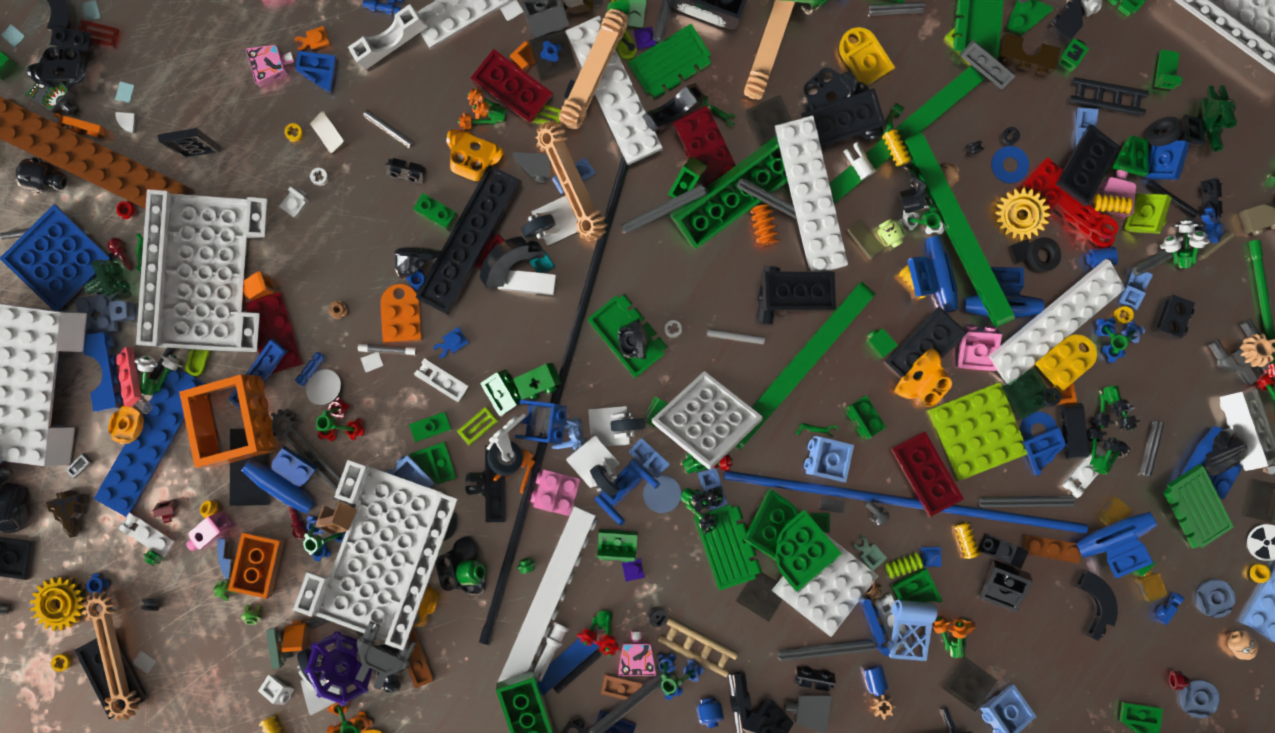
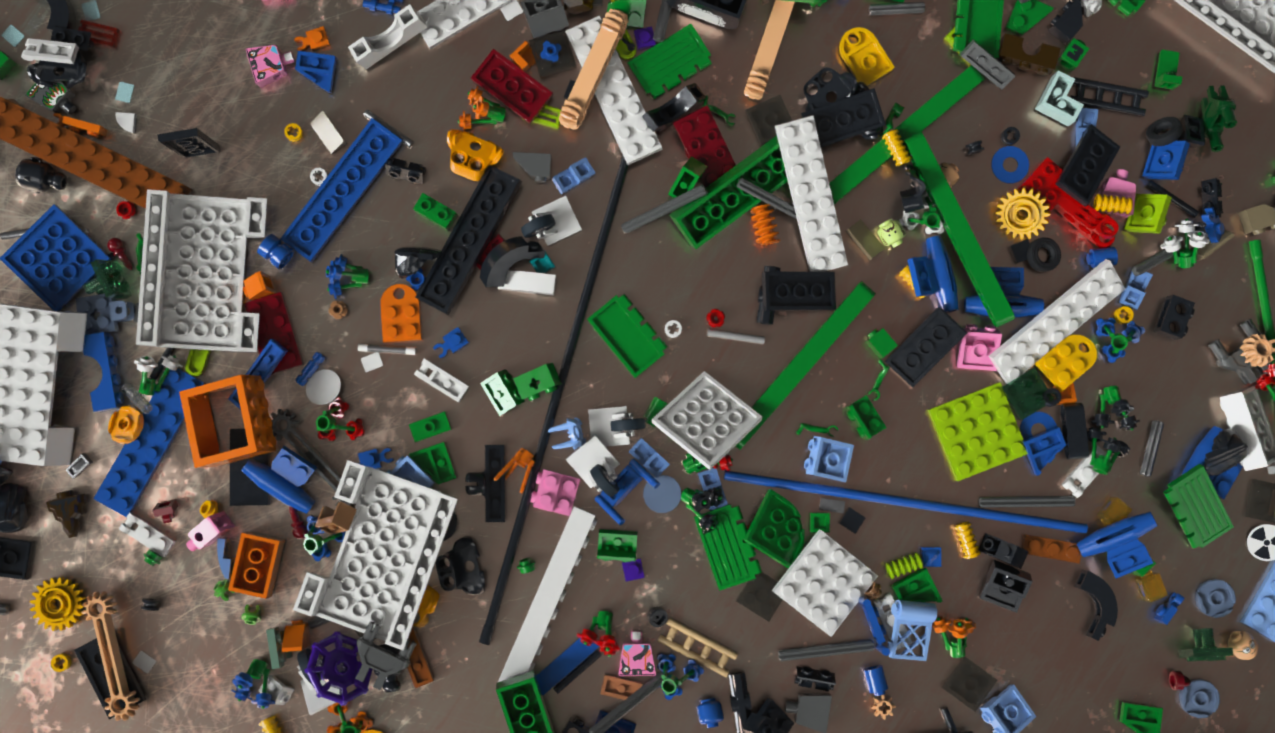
(50, 51): none -> white plate
(91, 584): blue plate -> none
(128, 377): coral plate -> none
(244, 682): none -> blue plant
(273, 250): none -> blue wheel
(294, 202): white bracket -> none
(337, 269): none -> plant
(341, 190): none -> blue plate
(373, 458): none -> blue plate
(470, 572): green head -> none
(471, 421): lime tile -> none
(504, 455): plate -> none
(544, 422): blue window -> none
(551, 140): light nougat arm -> none
(553, 642): white pin -> none
(633, 340): black hair -> none
(710, 317): none -> red plate
(804, 551): green plate -> none
(852, 520): none -> black tile
(862, 164): white hinge -> none
(871, 554): sand green plate -> none
(879, 380): none -> green piece
(879, 515): dark grey plate -> none
(927, 474): dark red plate -> none
(930, 382): light orange piece -> none
(1055, 101): none -> light aqua brick
(1133, 156): green wing -> none
(1205, 648): none -> clear green plate
(1260, 573): yellow plate -> none

